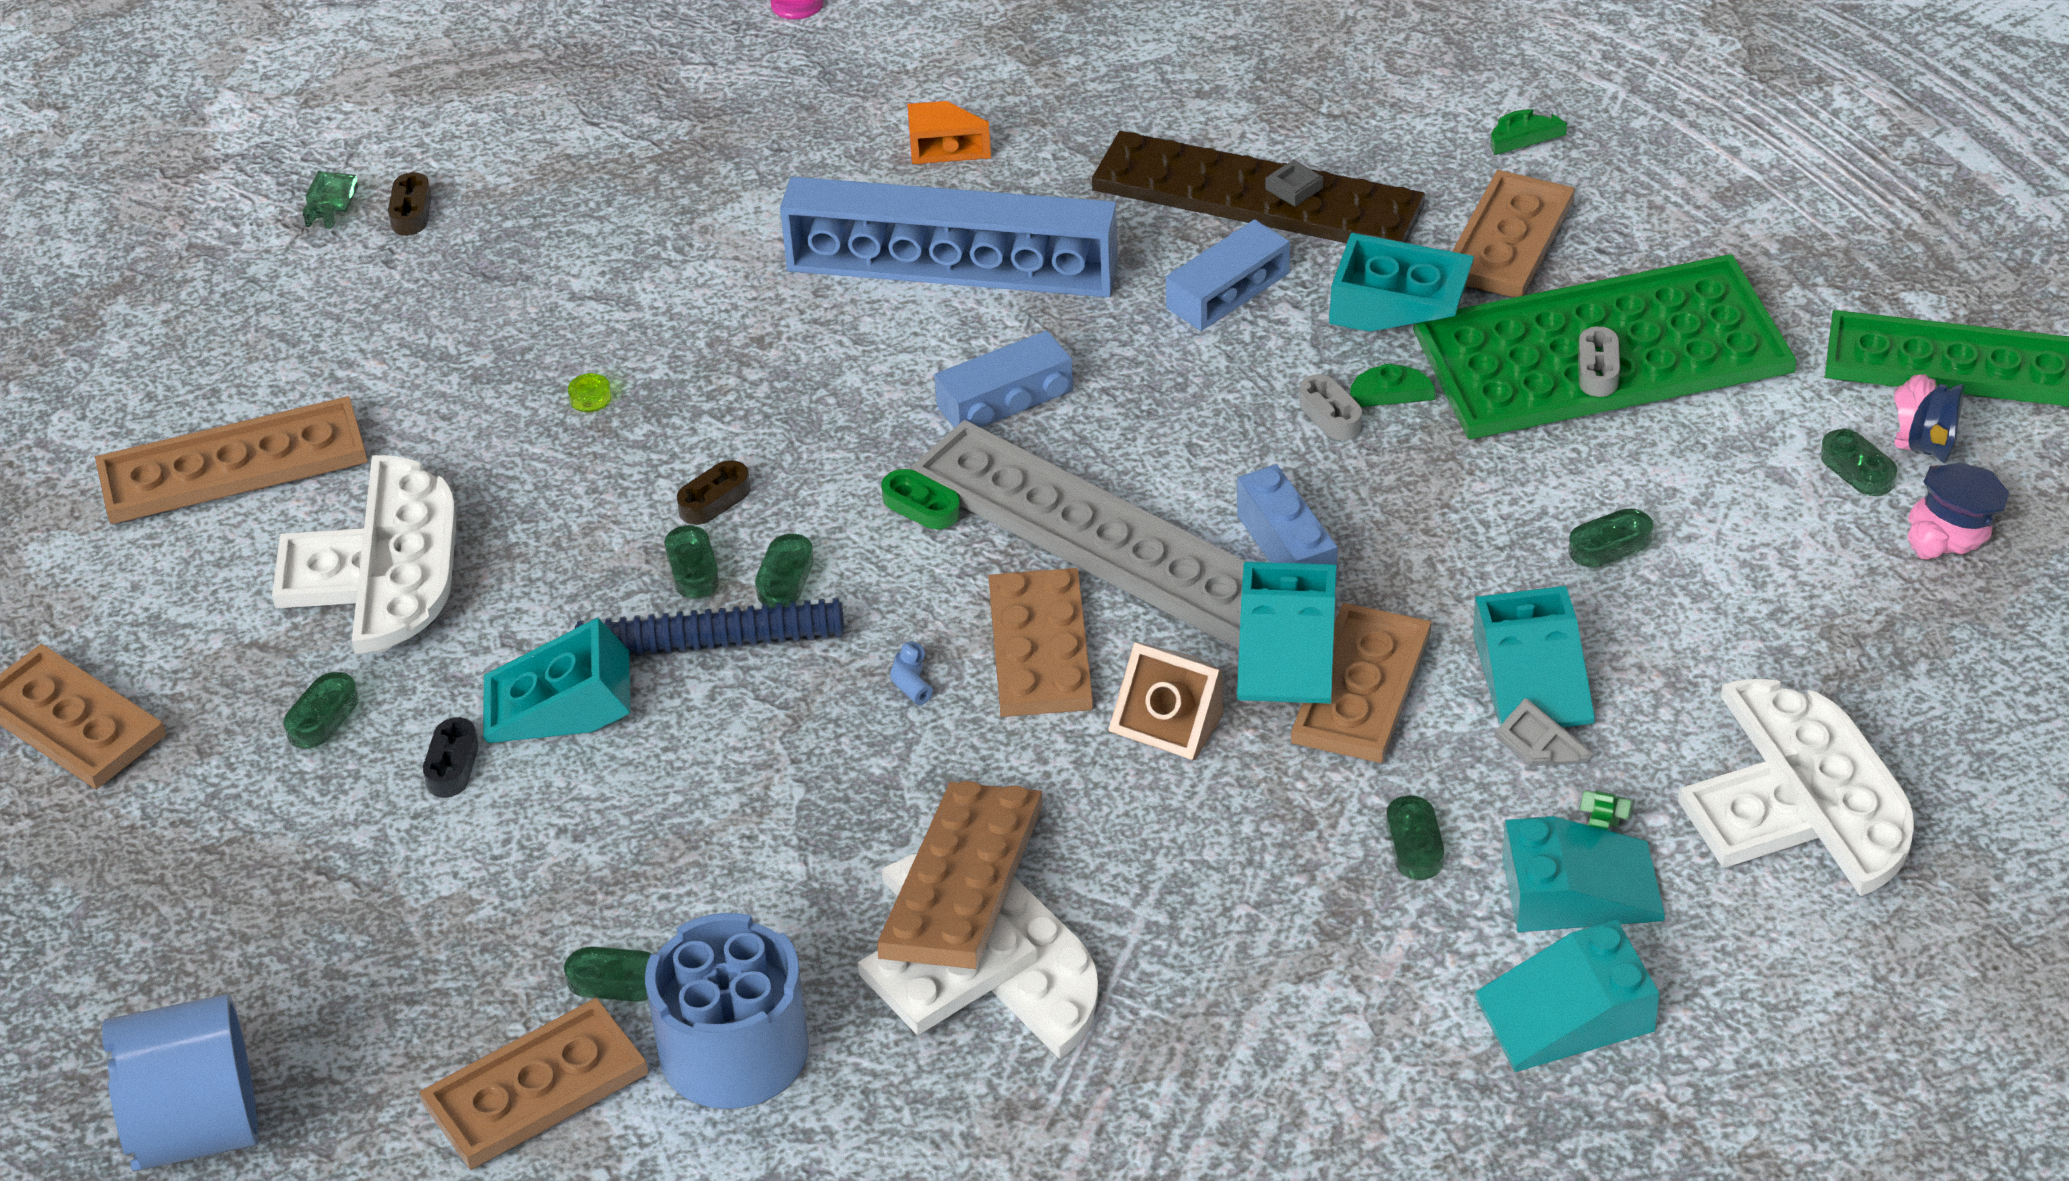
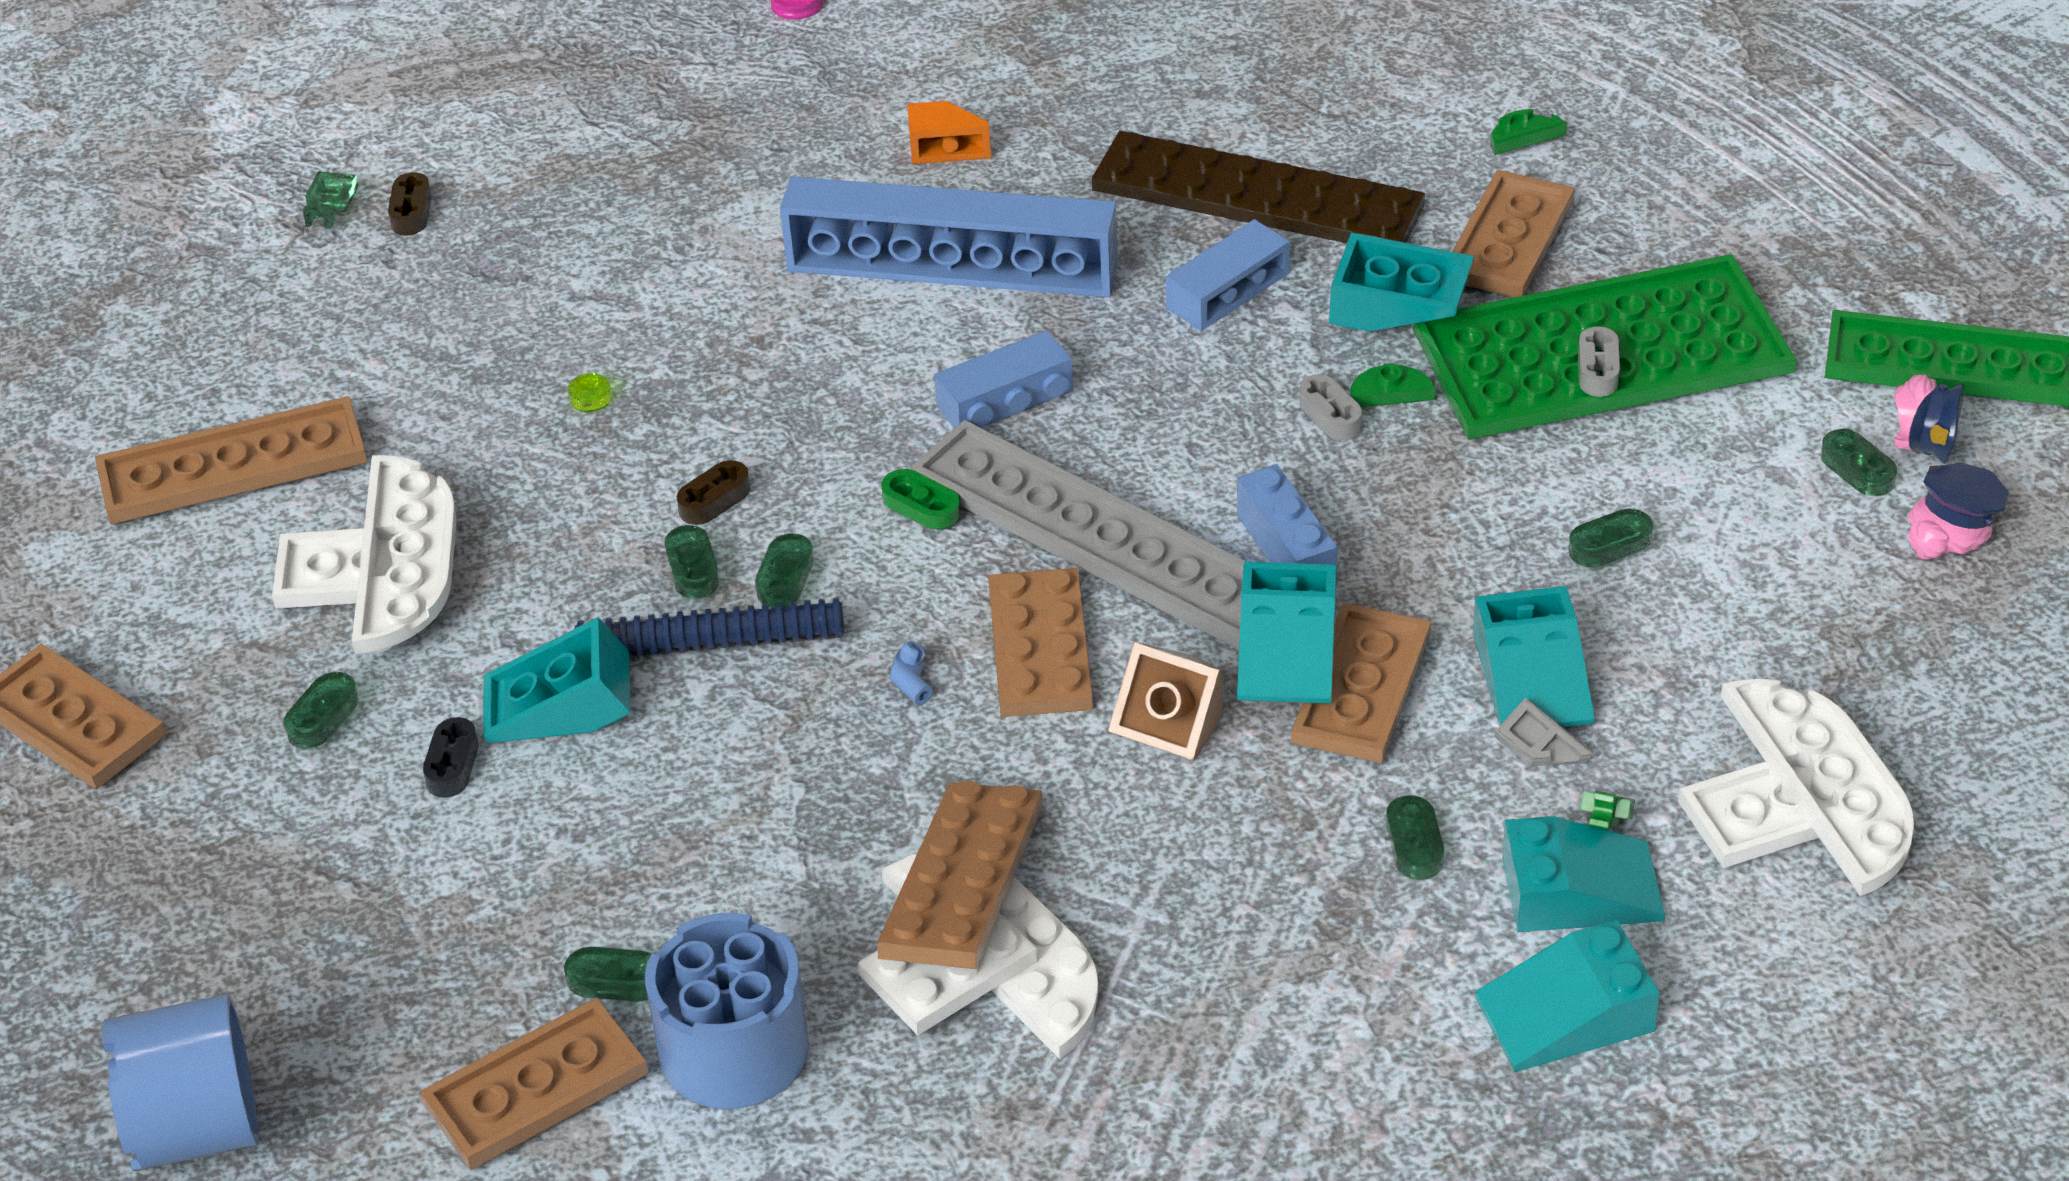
(1294, 183): dark grey tile -> none

